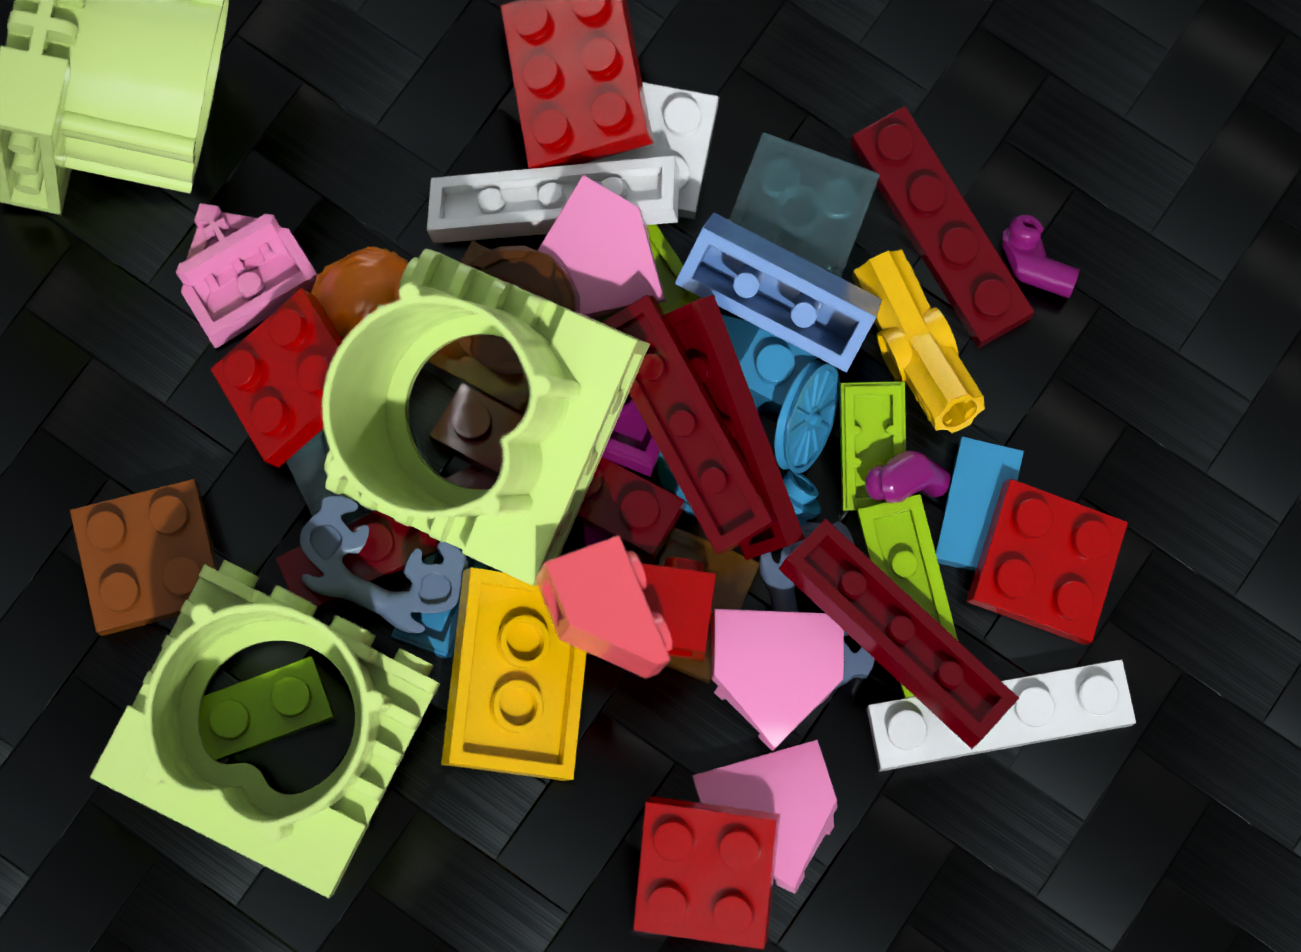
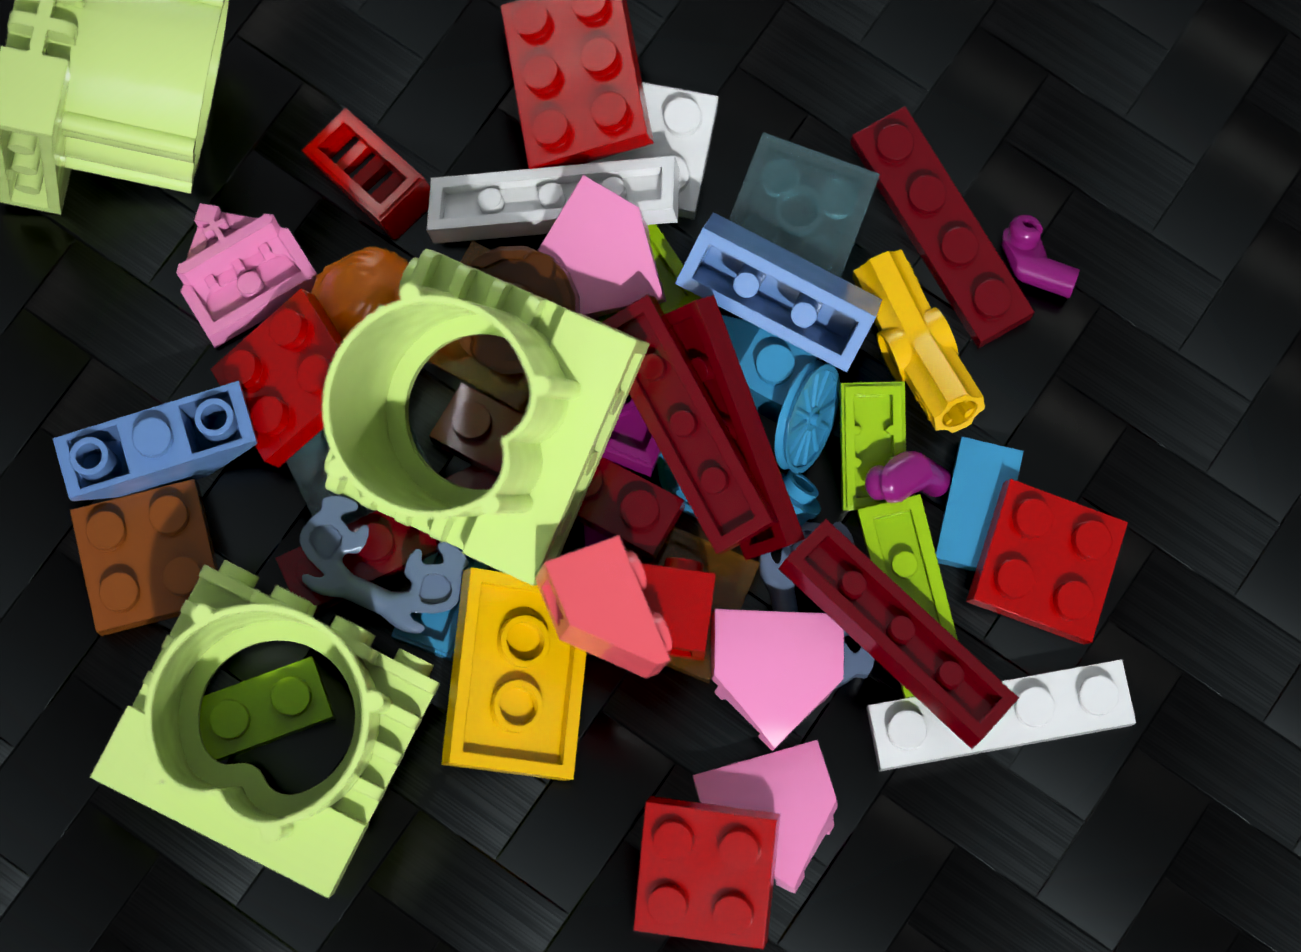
(157, 445): none -> medium blue slope
(397, 200): none -> red slope

